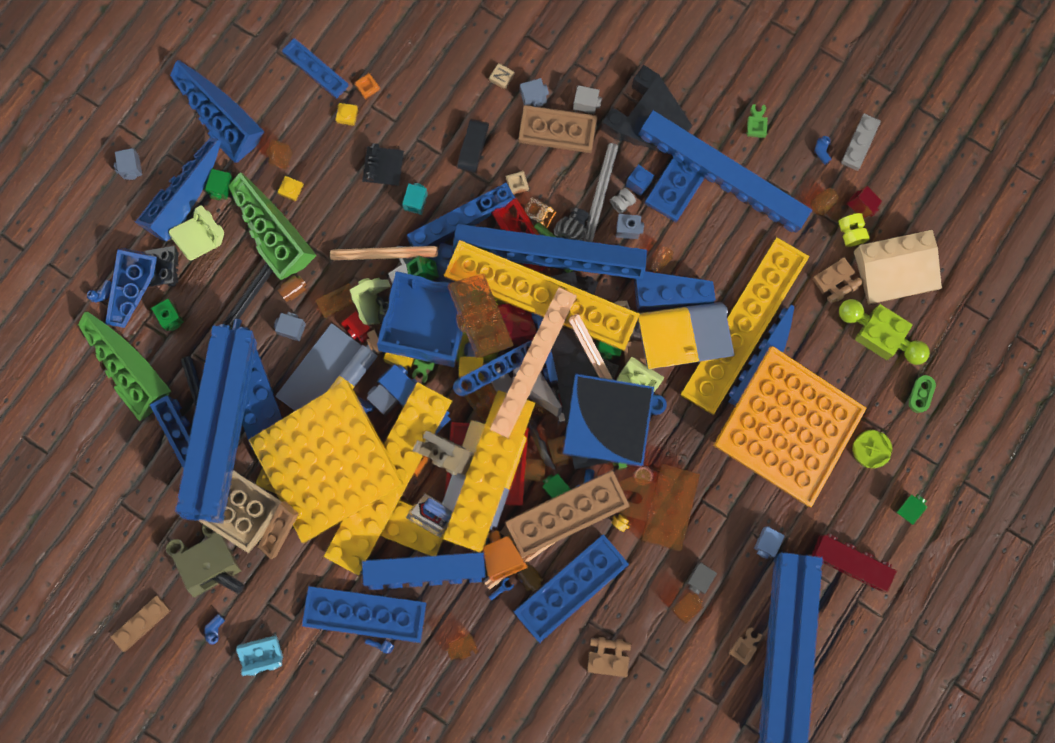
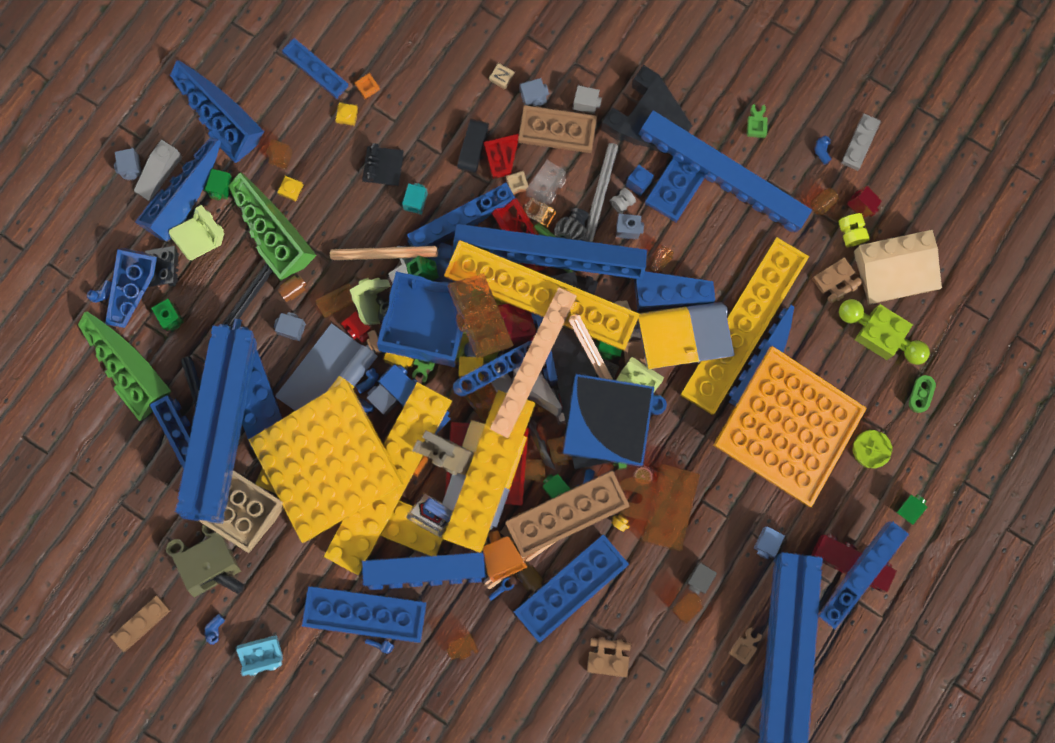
(157, 169): none -> light grey slope
(278, 530): medium nougat plate -> none
(368, 383): none -> blue arm
(501, 155): none -> red wing
(546, 183): none -> clear brick
(863, 573): none -> blue slope

